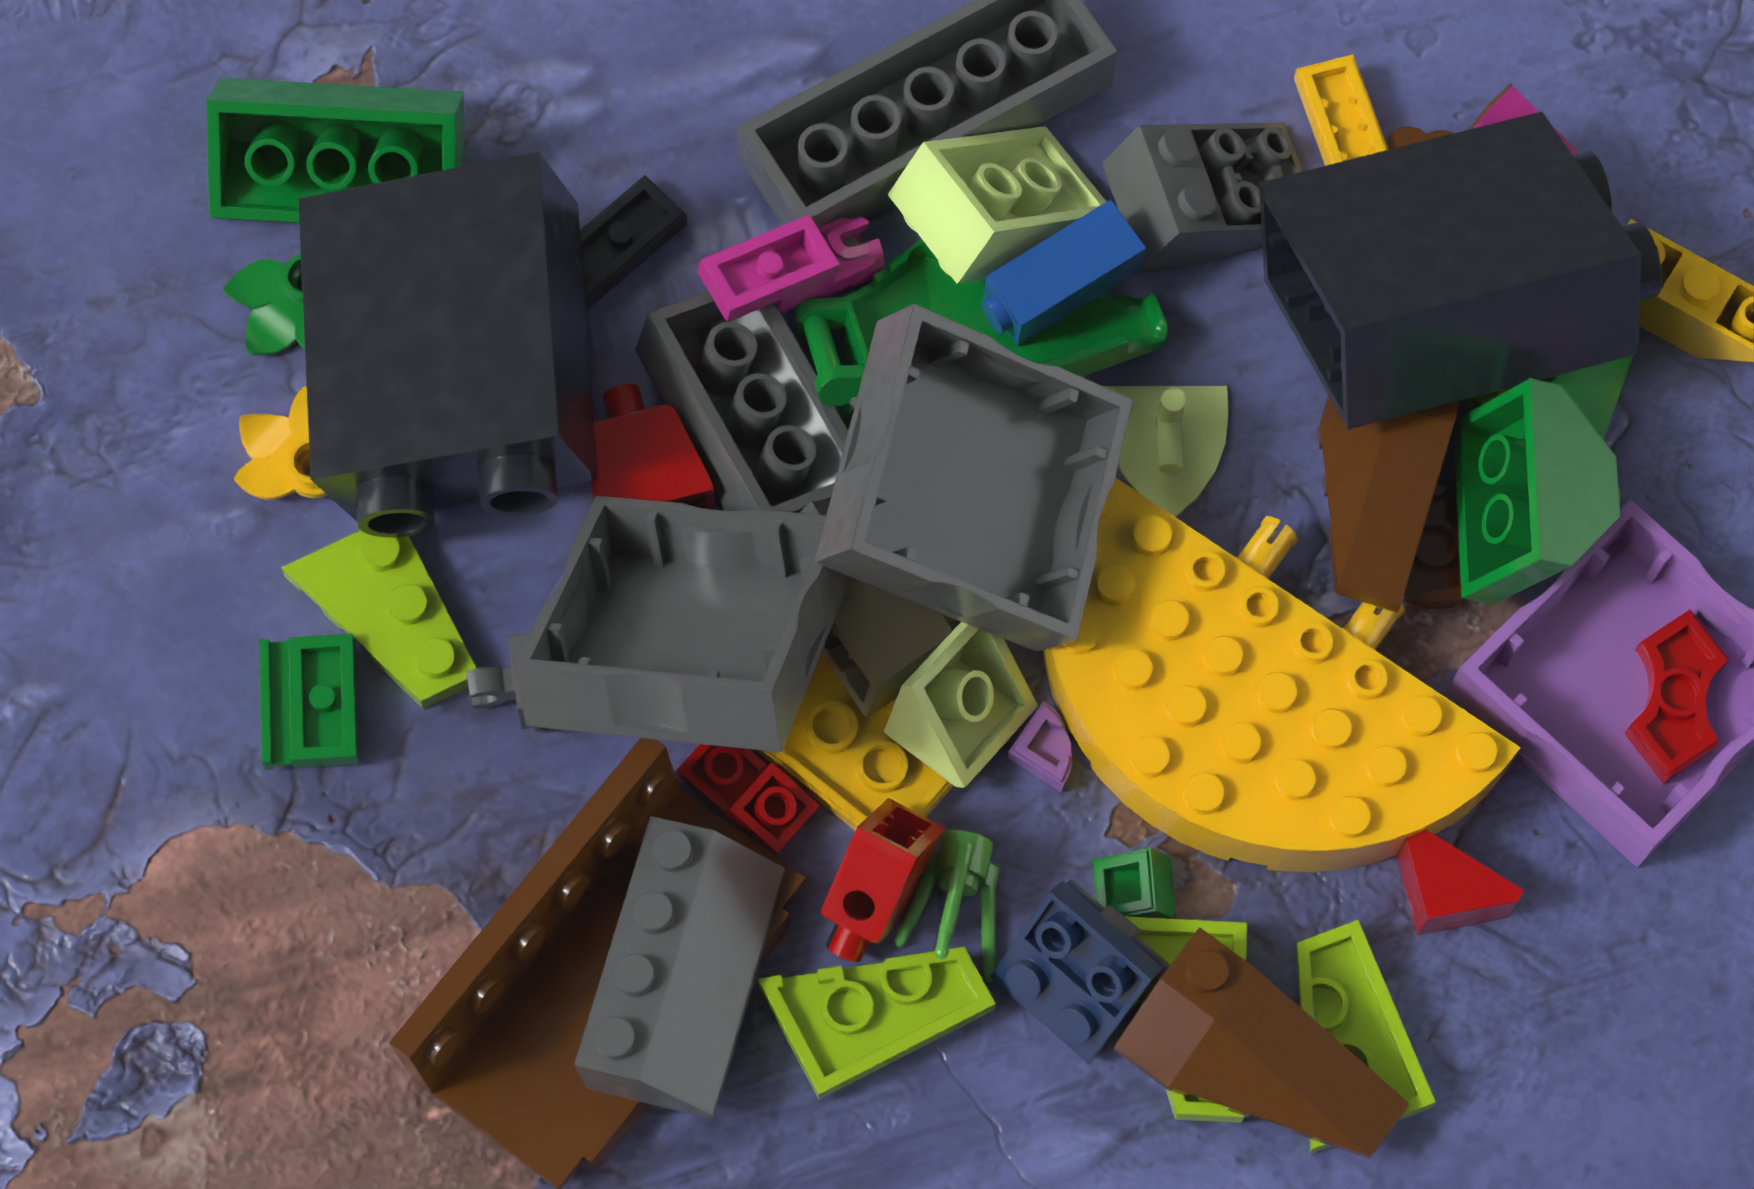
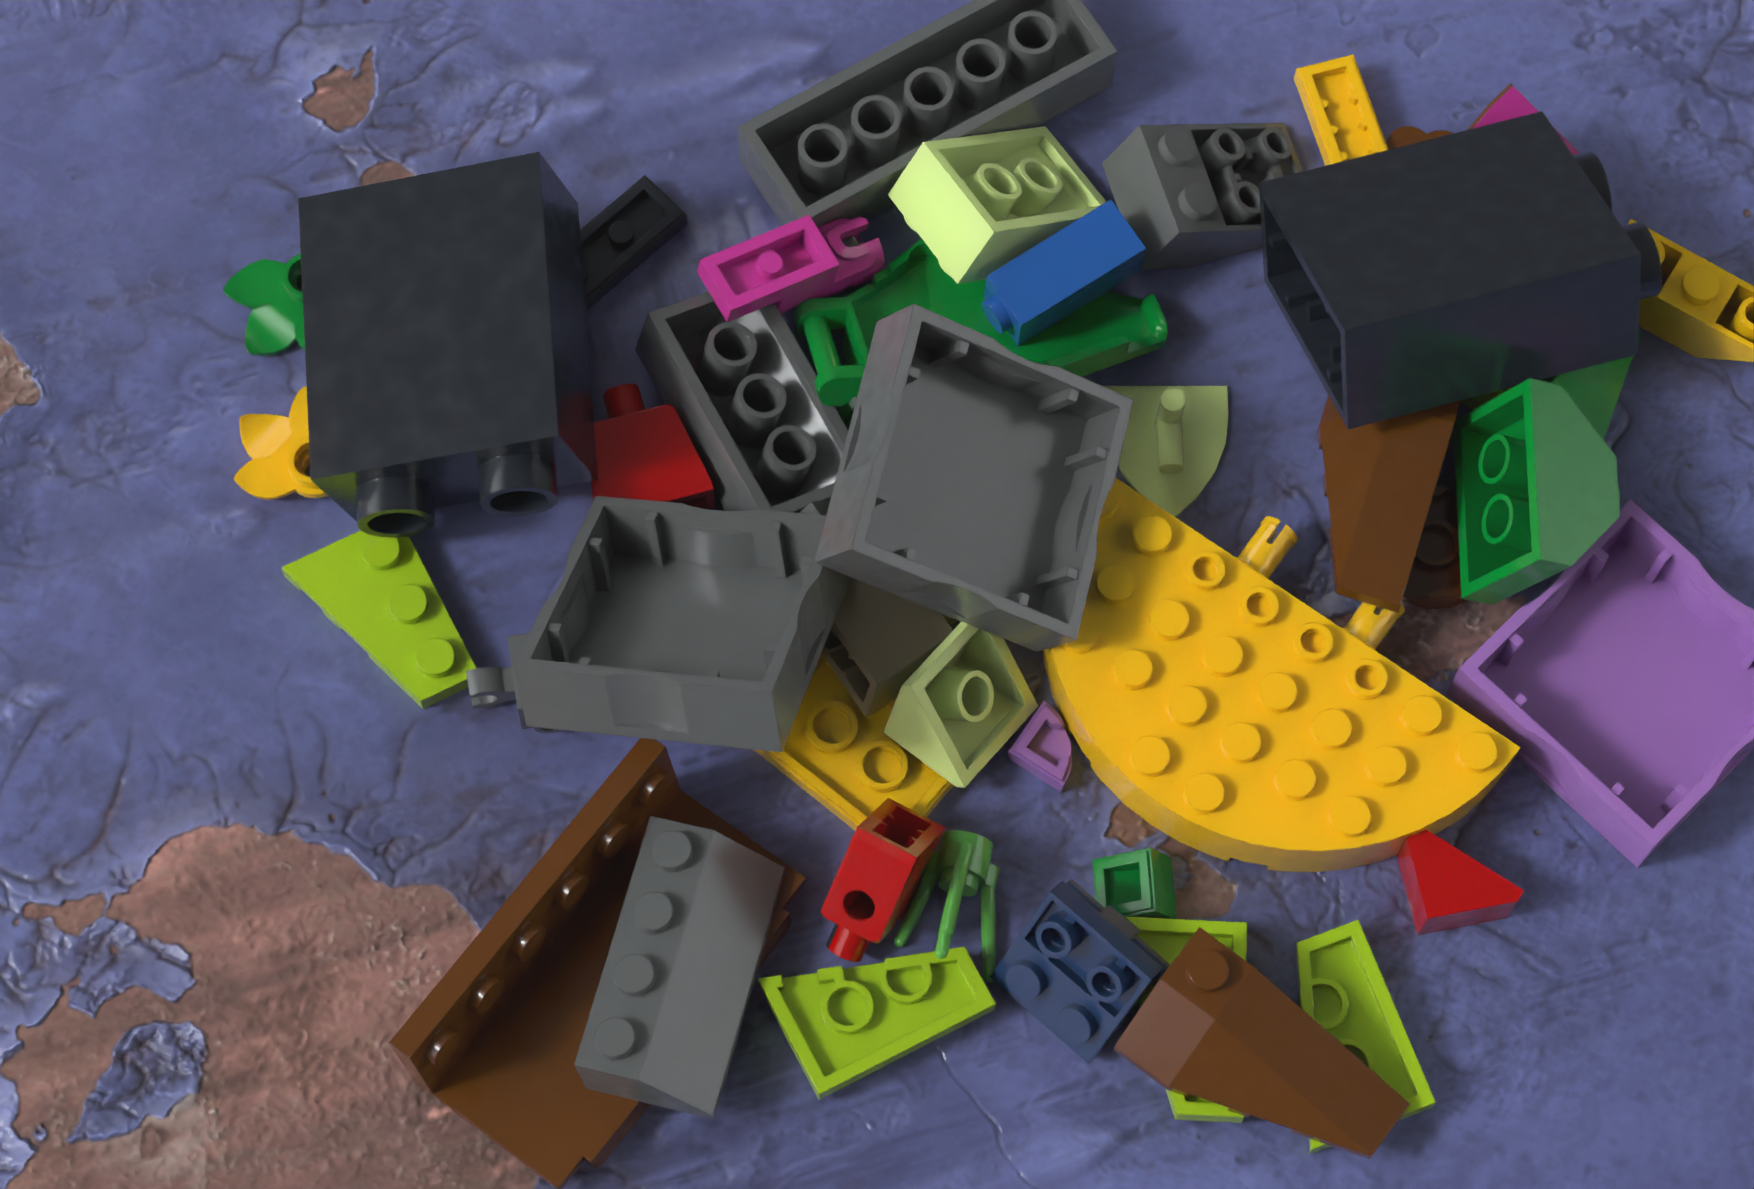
(308, 701): green plate -> none
(319, 138): green slope -> none
(748, 793): red slope -> none
(1674, 723): red tile -> none

